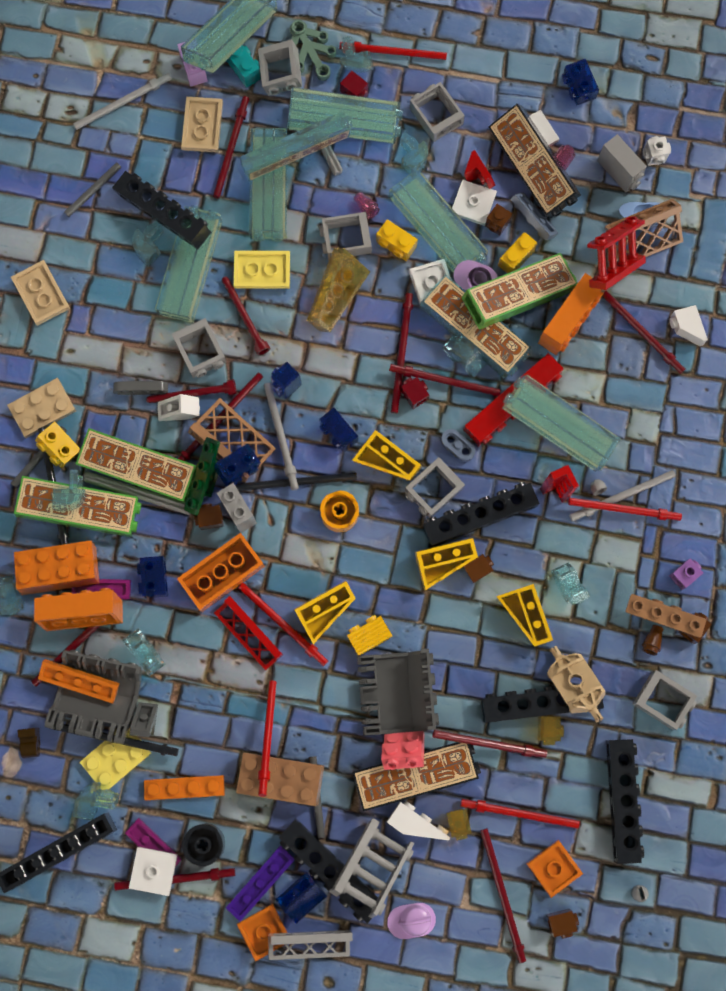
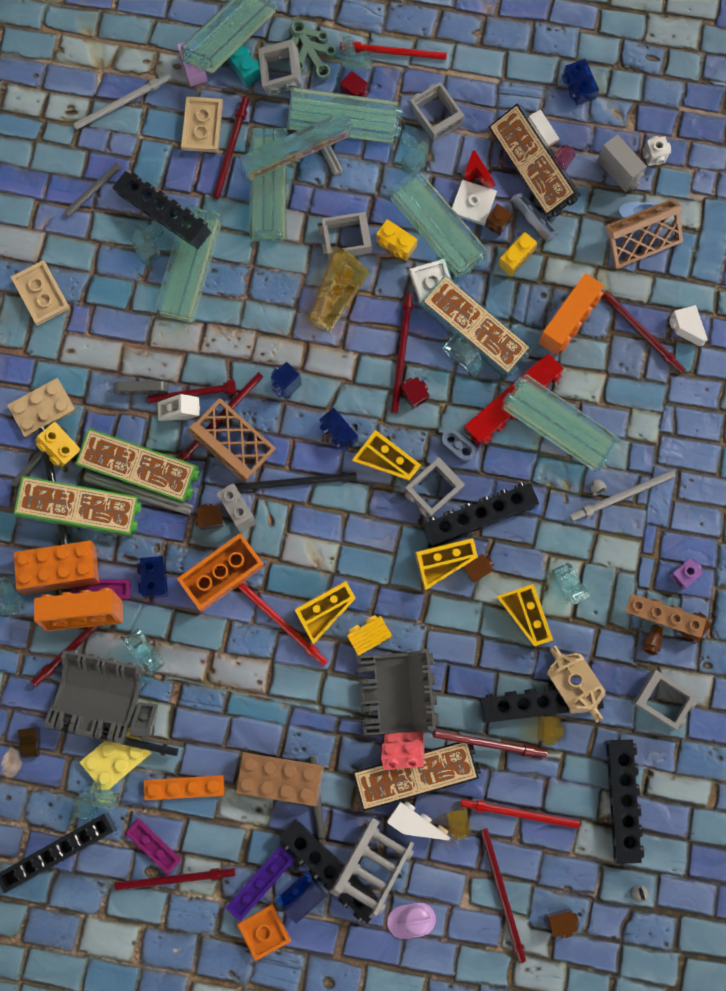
(72, 498): clear light blue brick -> none
(78, 681): orange plate -> none
(153, 871): white plate -> none
(191, 332): light grey window -> none
(197, 854): black brick -> none
(204, 477): dark green bracket -> none
(237, 465): clear blue brick -> none
(261, 346): dark red piece -> none
(262, 269): light yellow plate -> none
(263, 639): red fence -> none
(264, 773): red bar -> none
(290, 470): light grey bar -> none
(312, 938): light grey fence -> none
(334, 502): light orange brick -> none
(366, 205): clear pink cone -> none
(408, 371): dark red bar -> none
(472, 273): lavender piece -> none
(519, 291): brick -> none
(554, 868): orange plate -> none
(562, 481): red fence -> none
(627, 263): red fence -> none
(661, 514): red bar -> none

